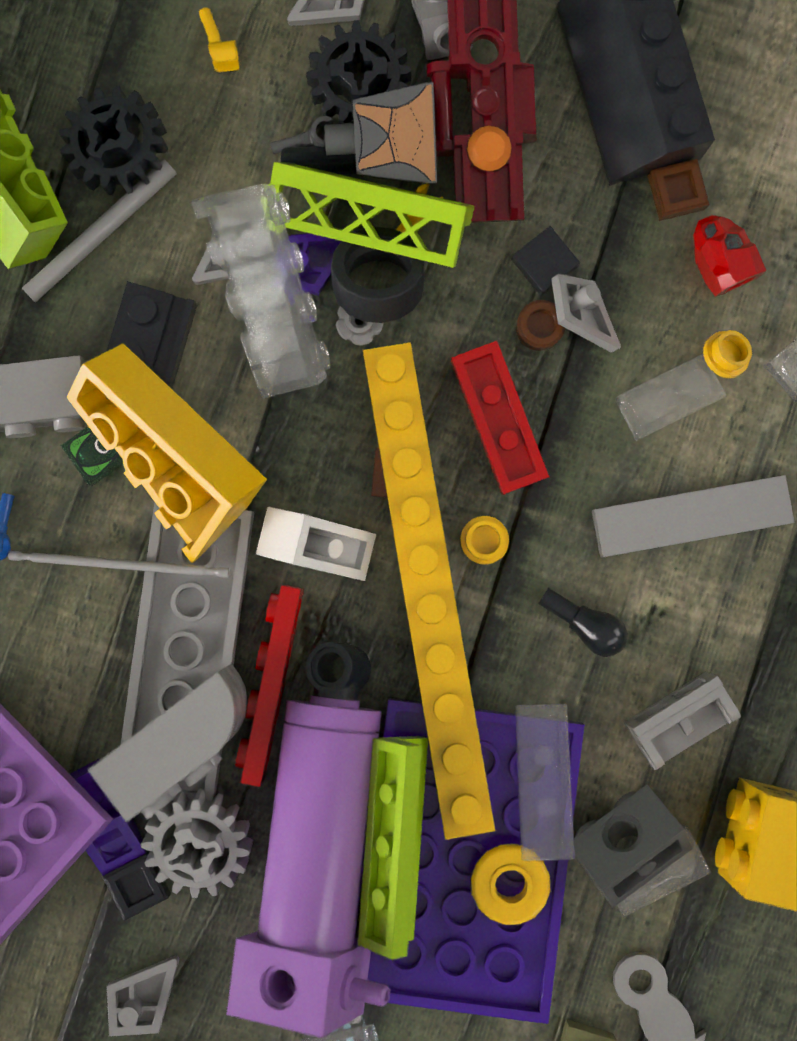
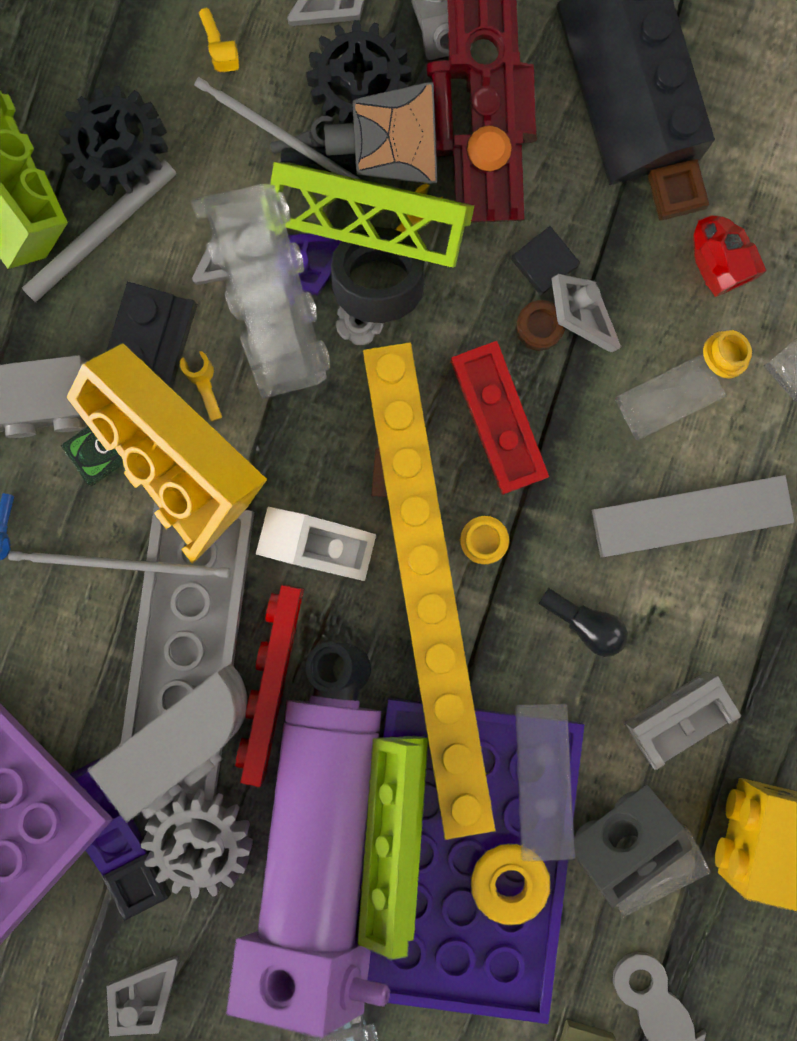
(202, 381): none -> yellow hand
(273, 129): none -> light grey piece

